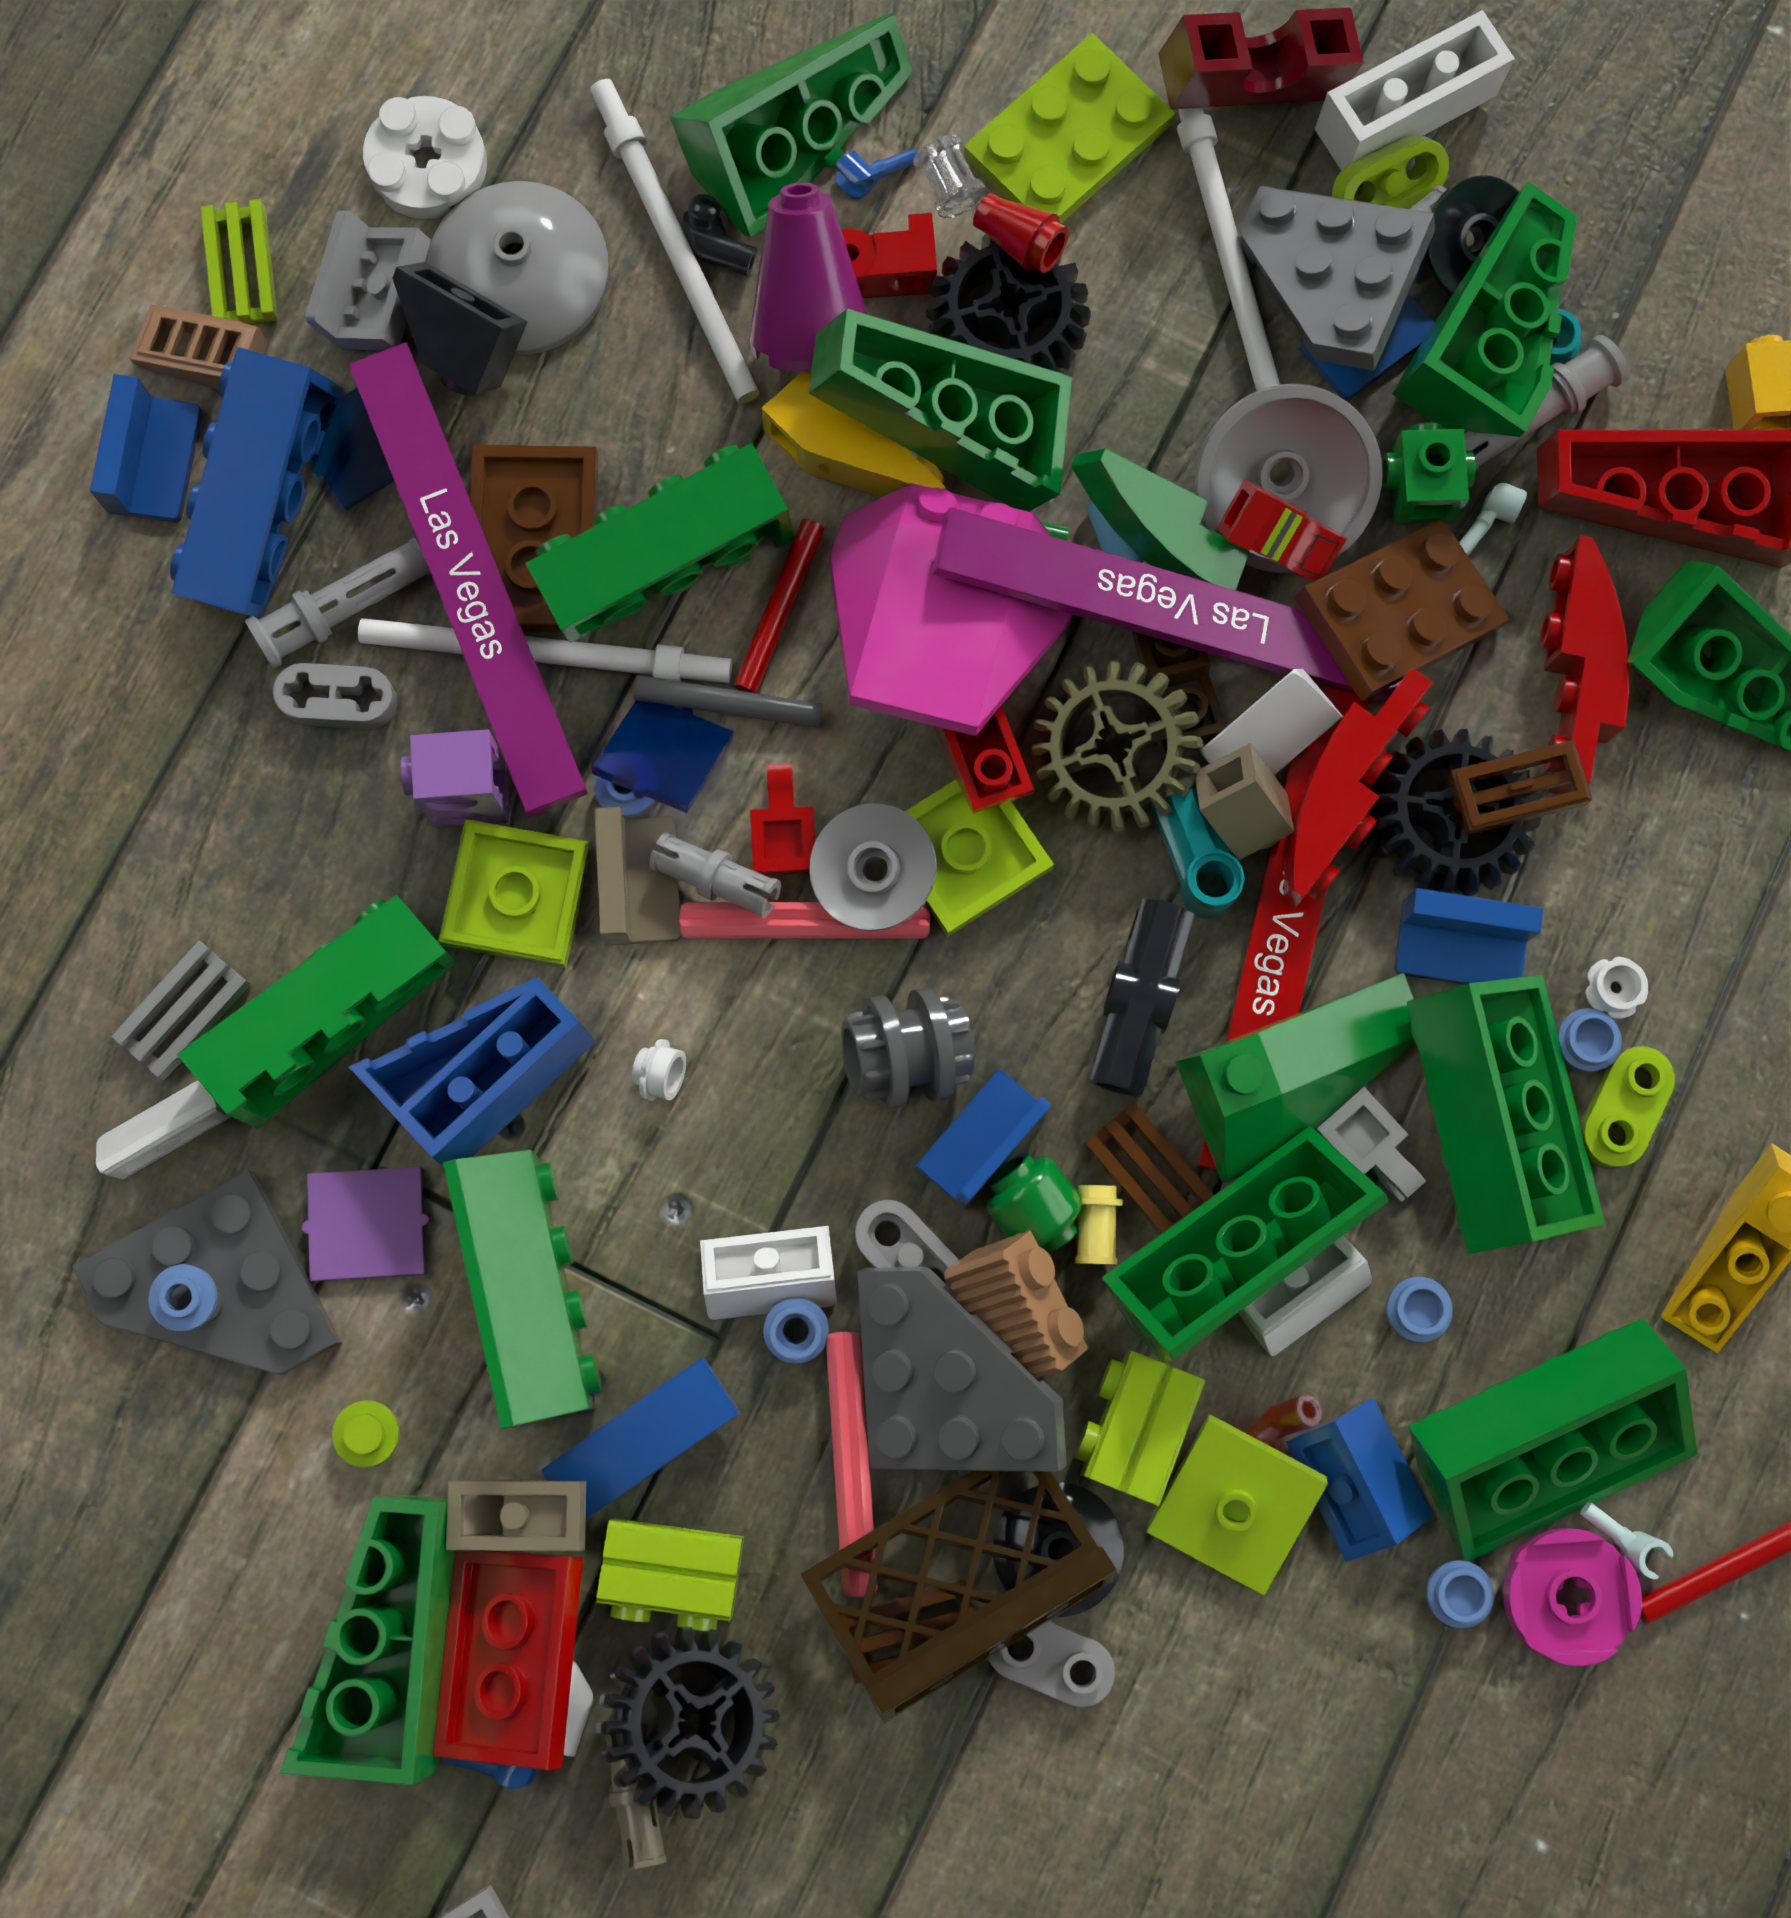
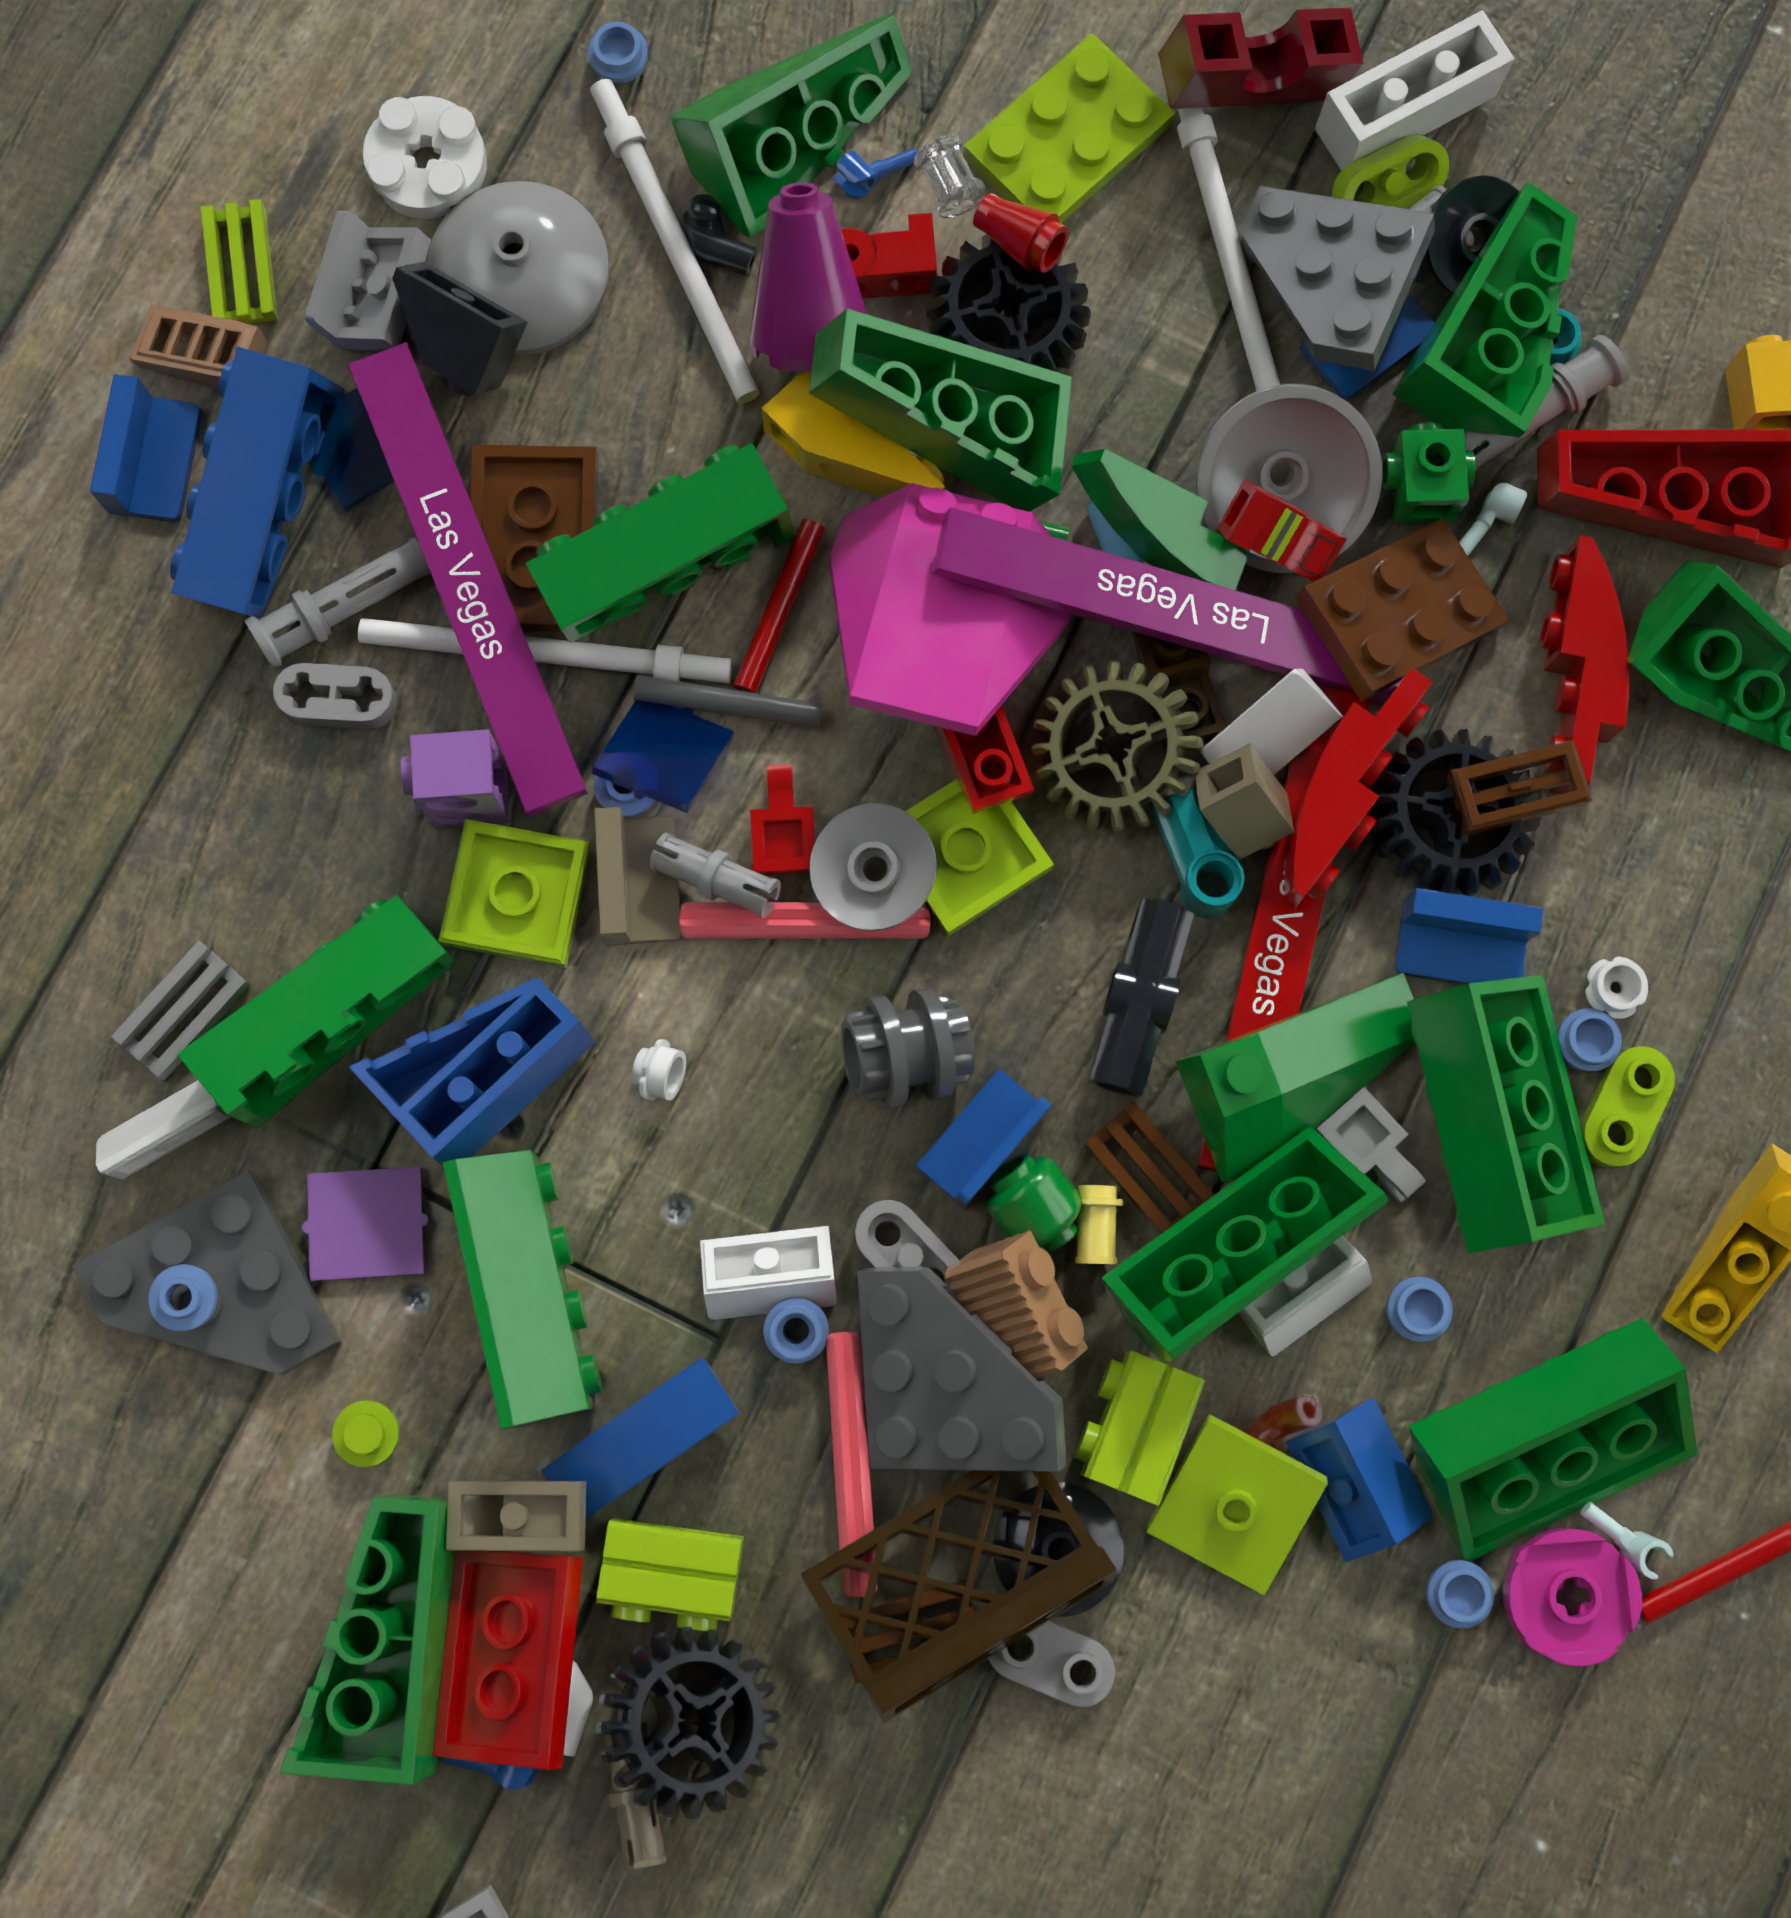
(618, 52): none -> medium blue plate

